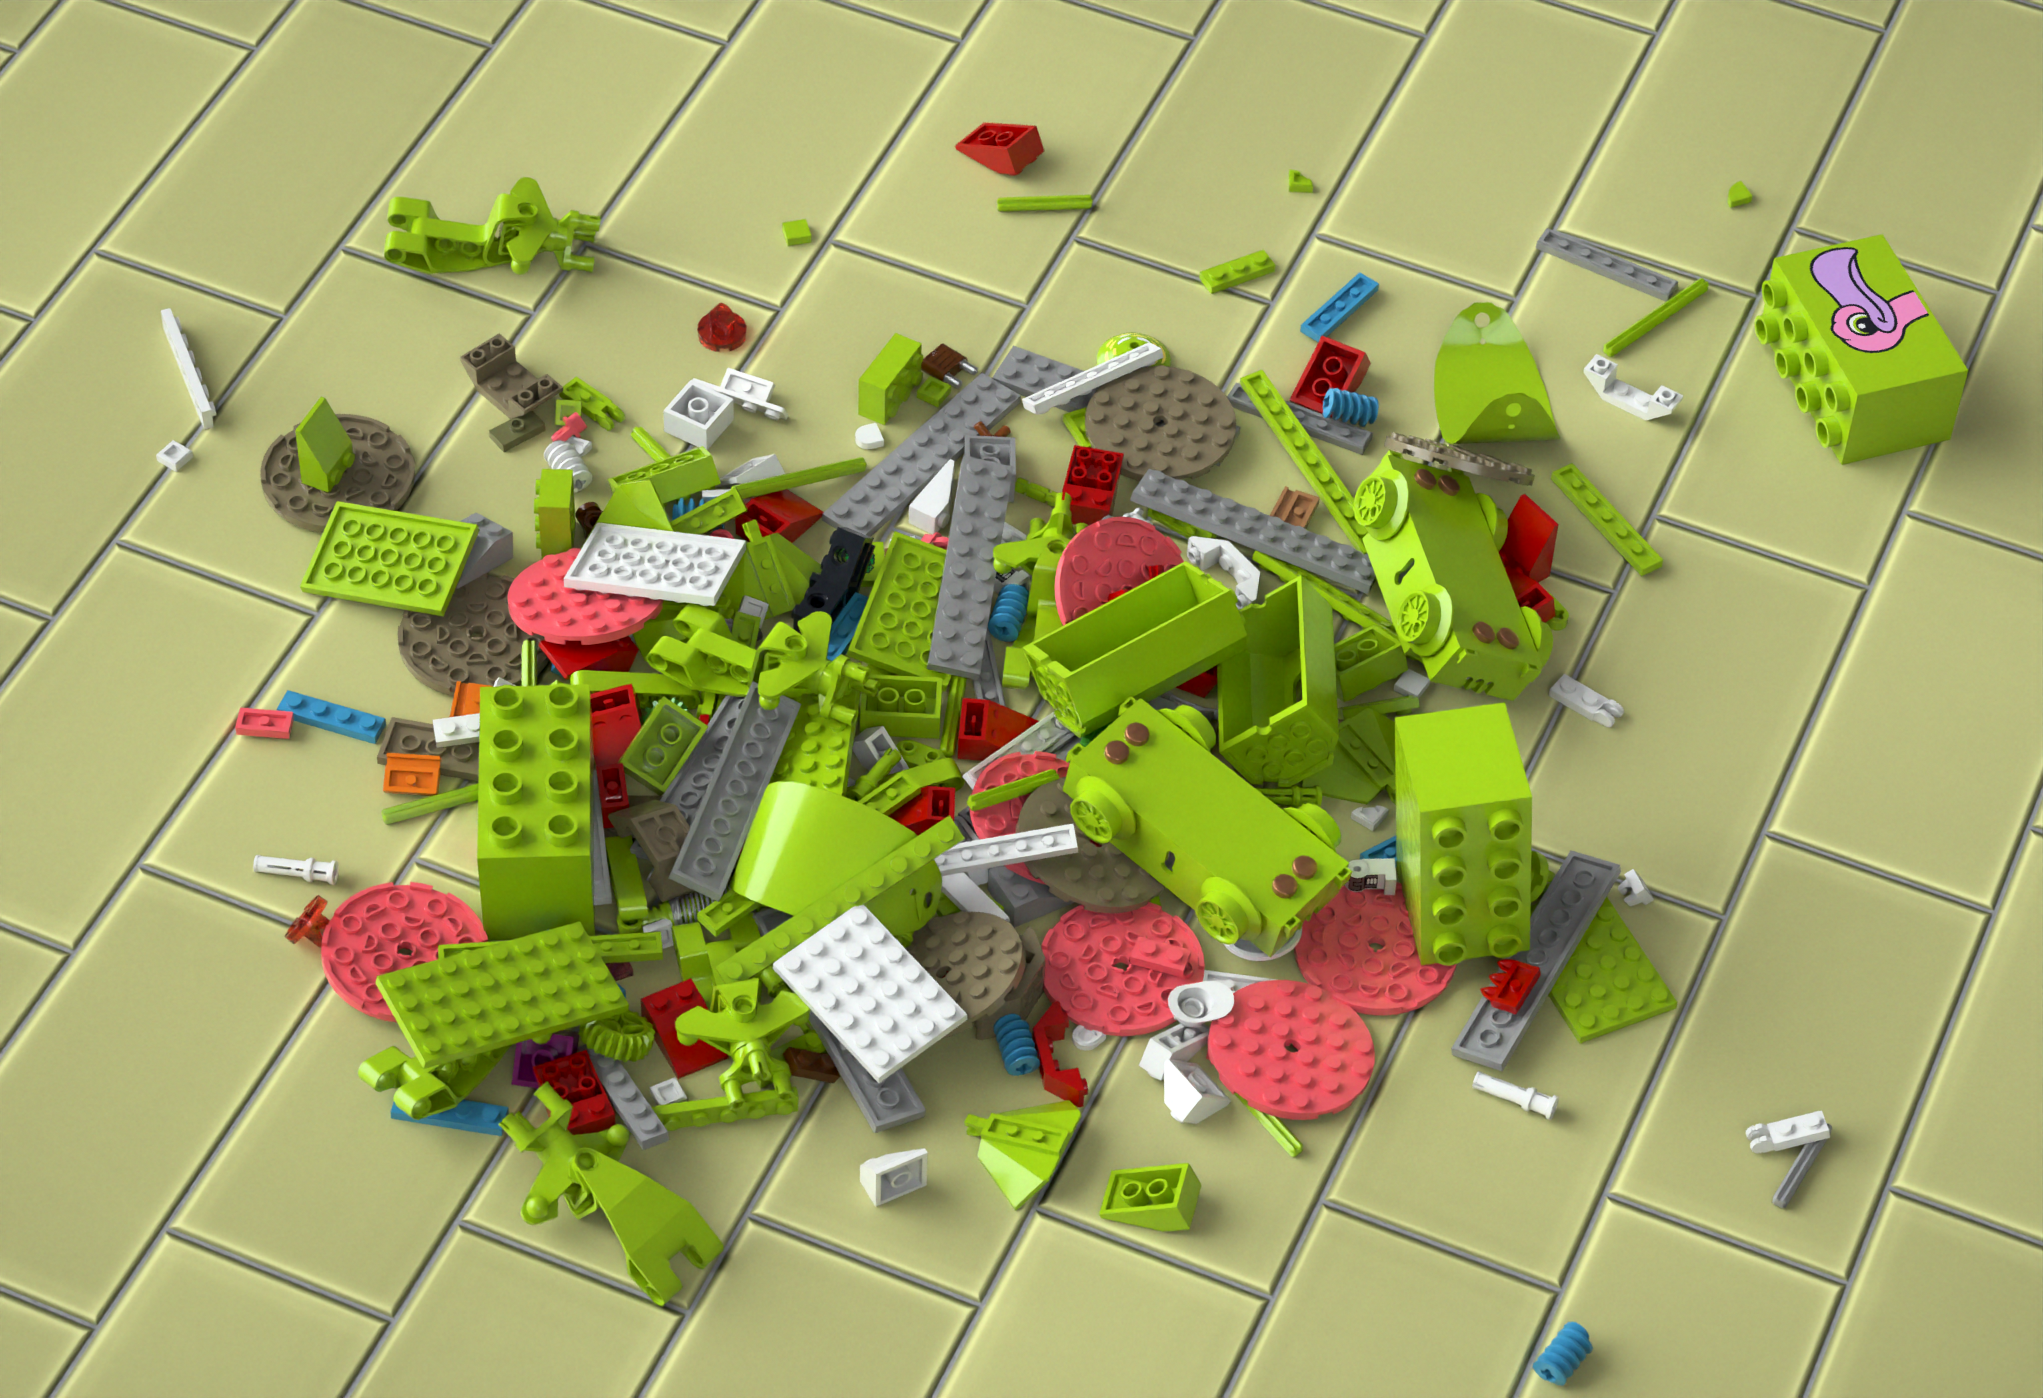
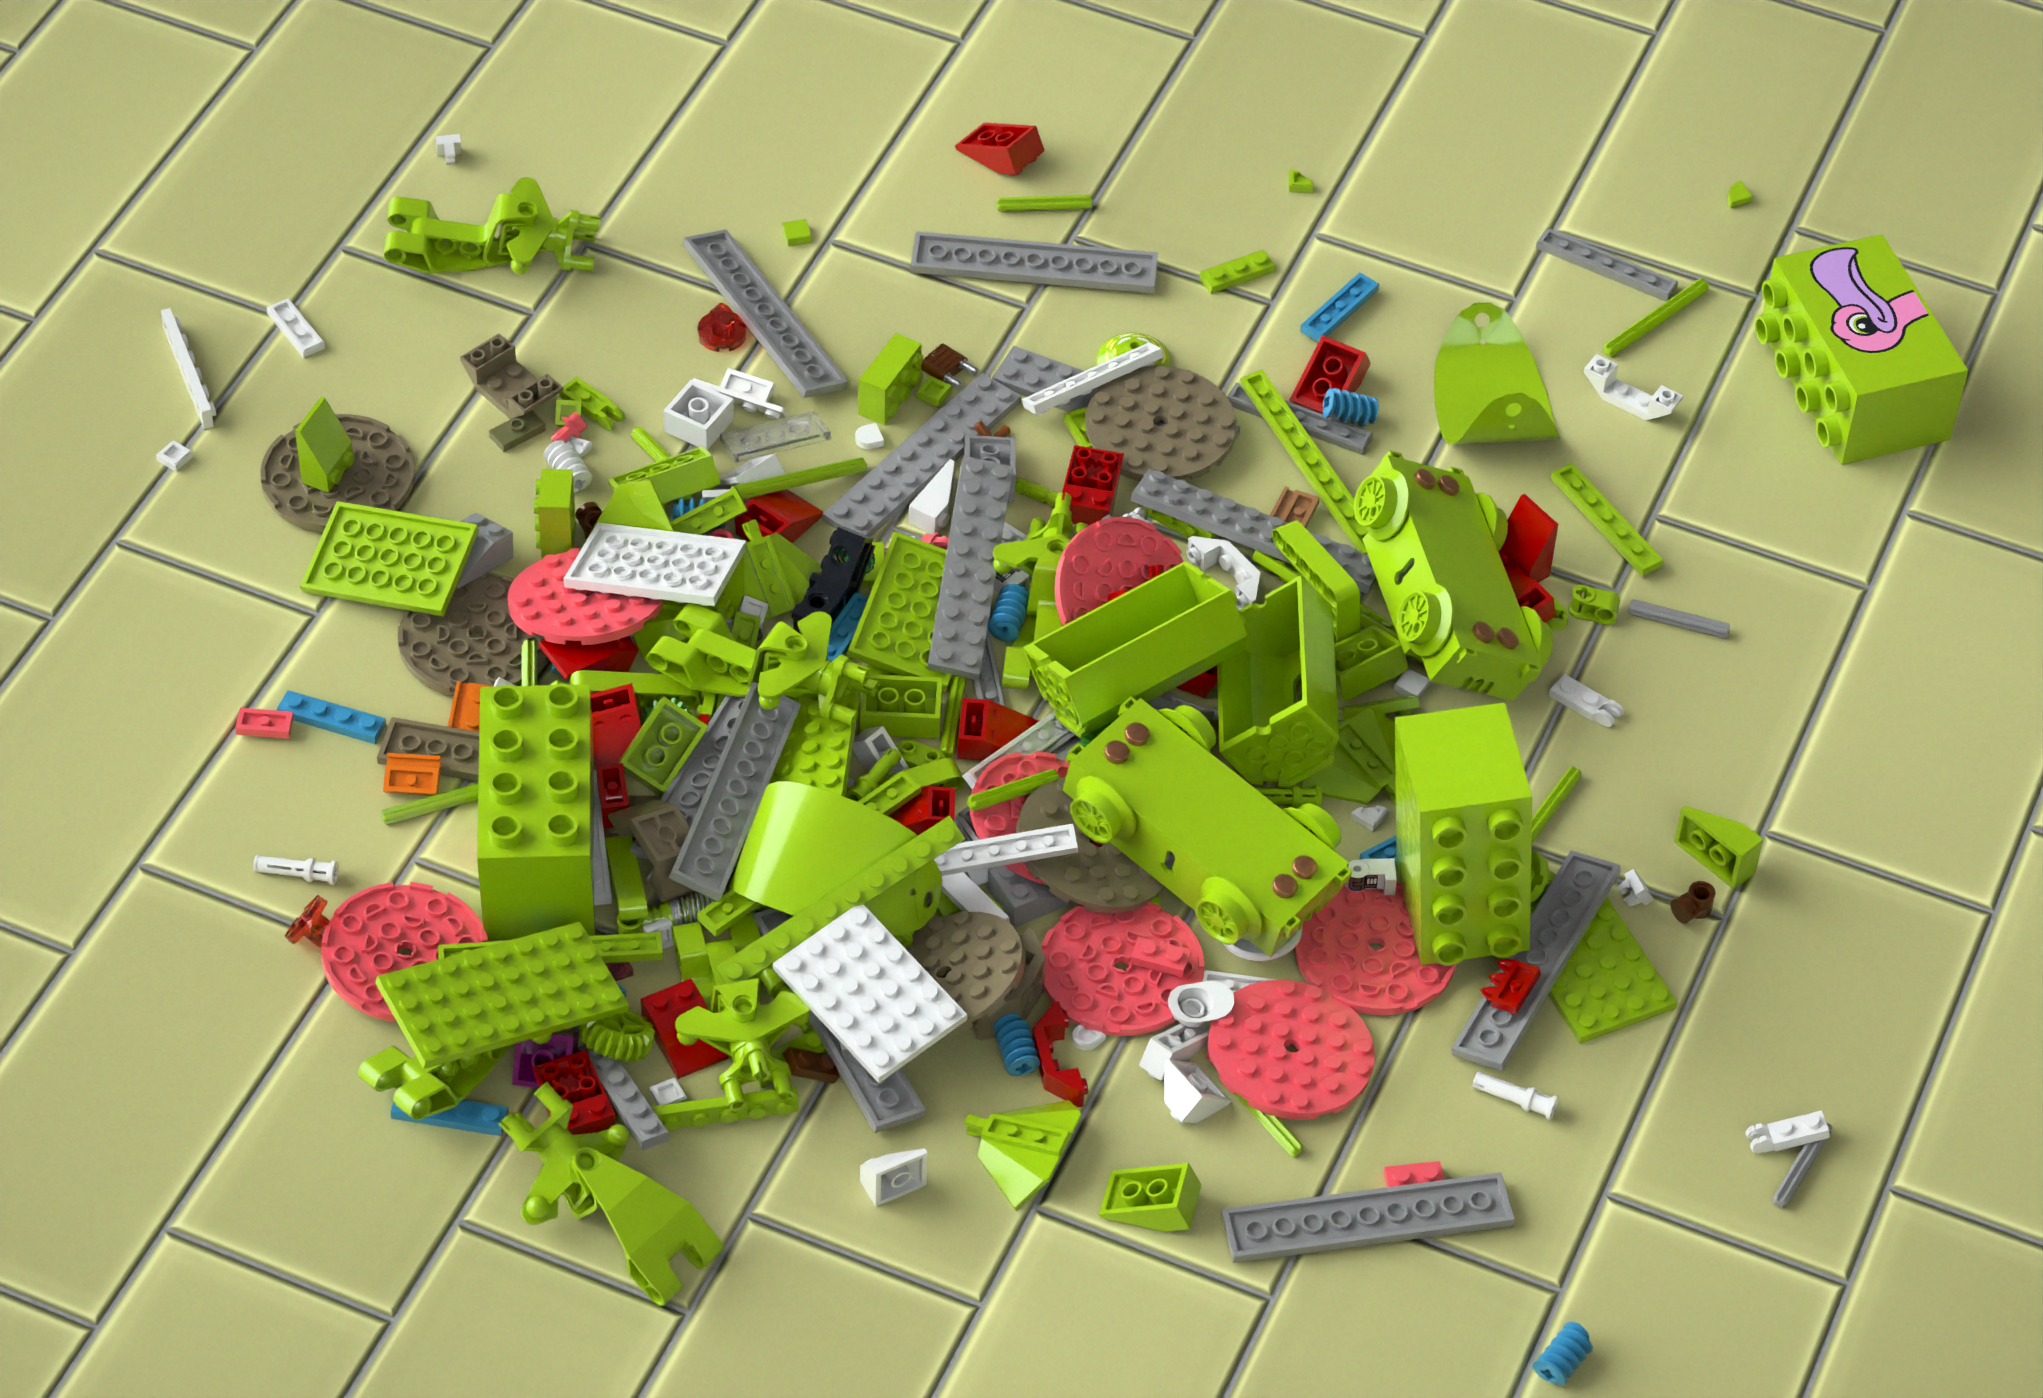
(295, 328): none -> white tile
(448, 146): none -> white tile
(456, 730): white plate -> none
(765, 313): none -> light grey plate
(775, 436): none -> clear tile
(1034, 262): none -> light grey plate
(1323, 574): none -> lime beam
(1367, 1217): none -> light grey plate
(1413, 1173): none -> coral plate
(1460, 458): dark tan plate -> none
(1554, 800): none -> lime axle
(1596, 605): none -> lime piece
(1679, 618): none -> light grey axle
(1695, 903): none -> reddish brown piece
(1719, 844): none -> lime slope

